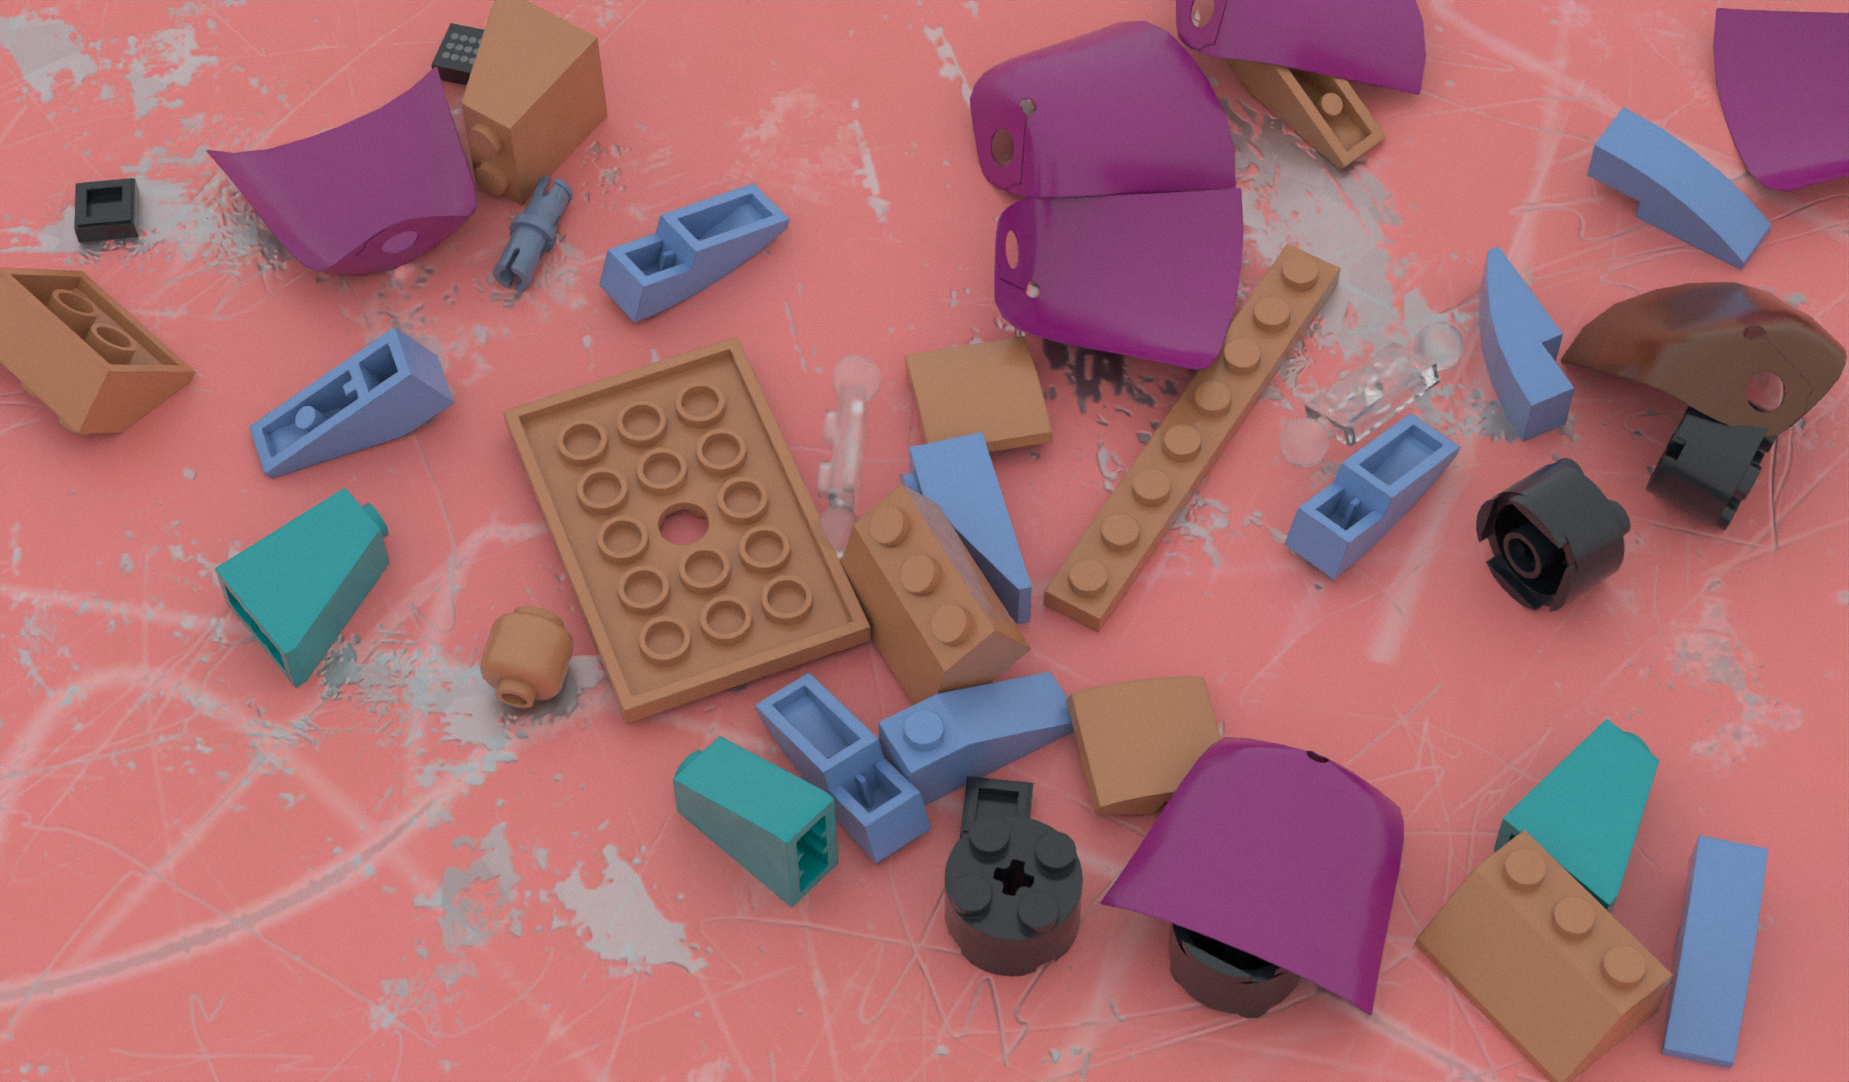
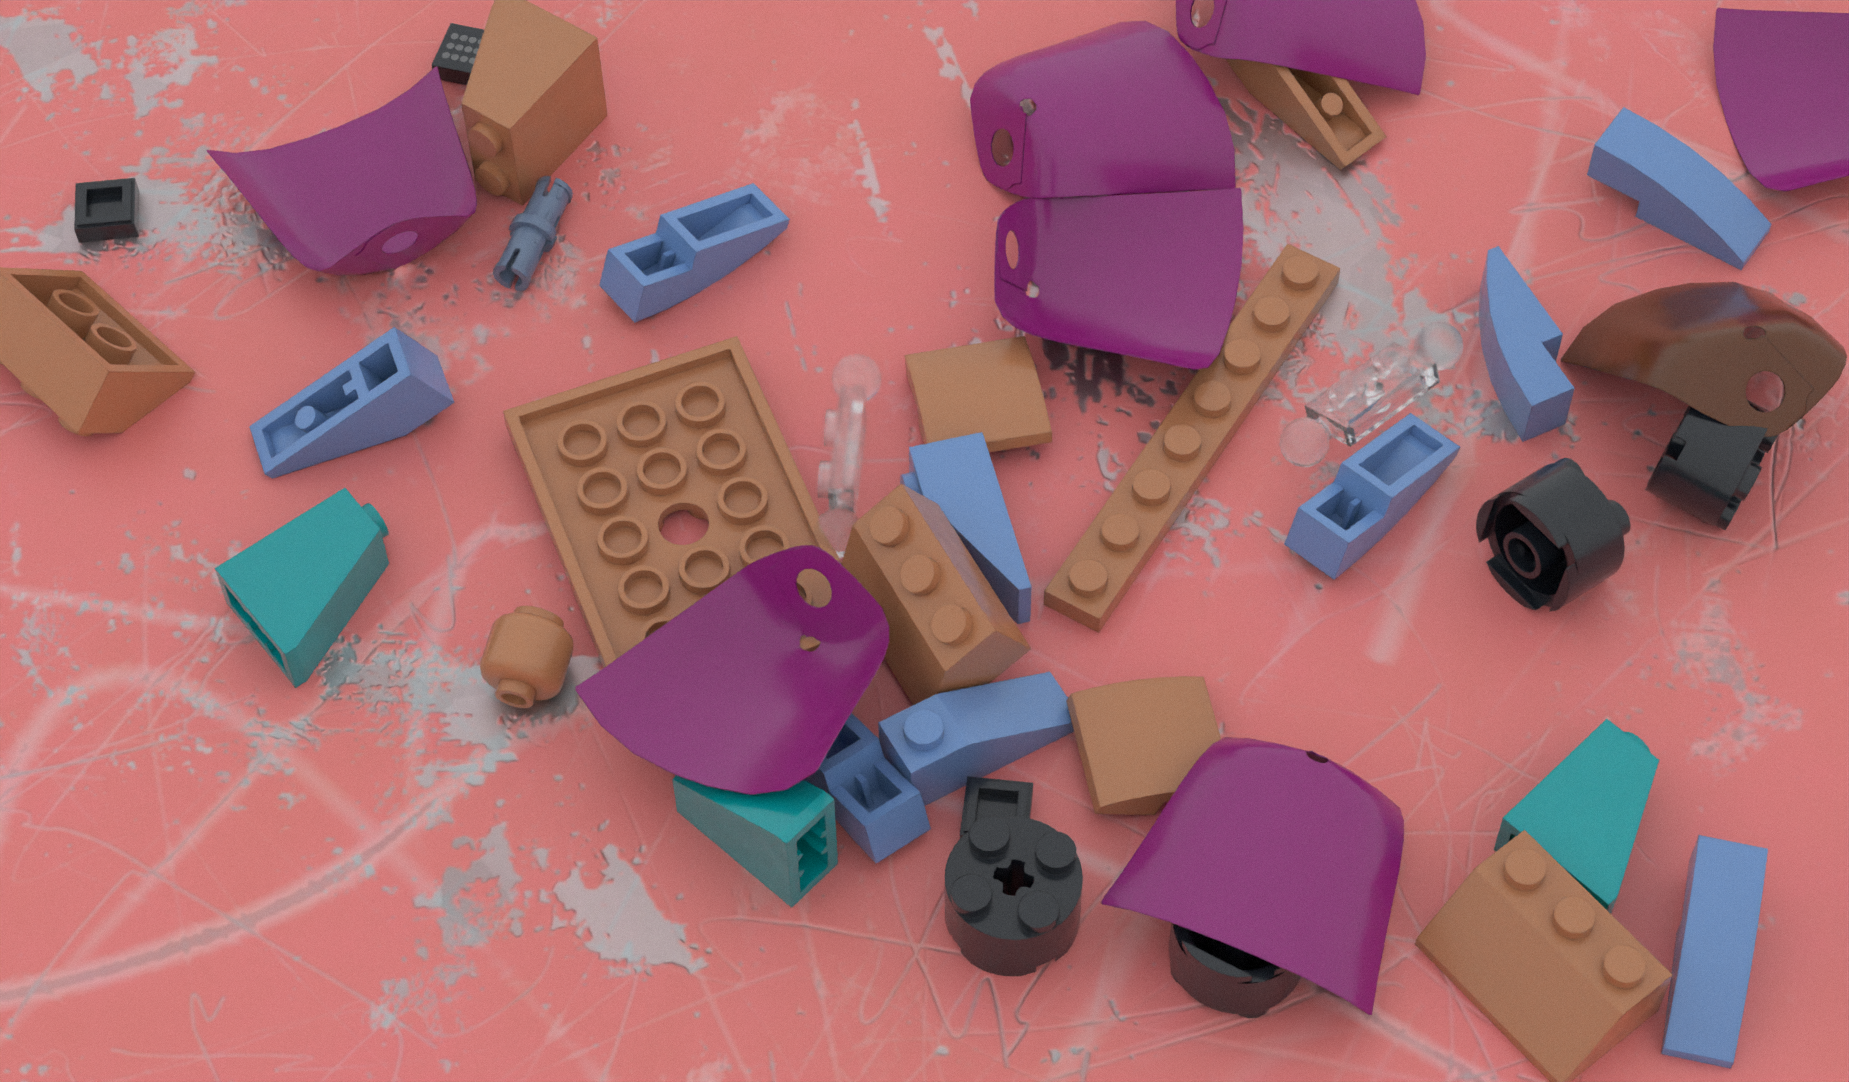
(730, 689): none -> magenta piece

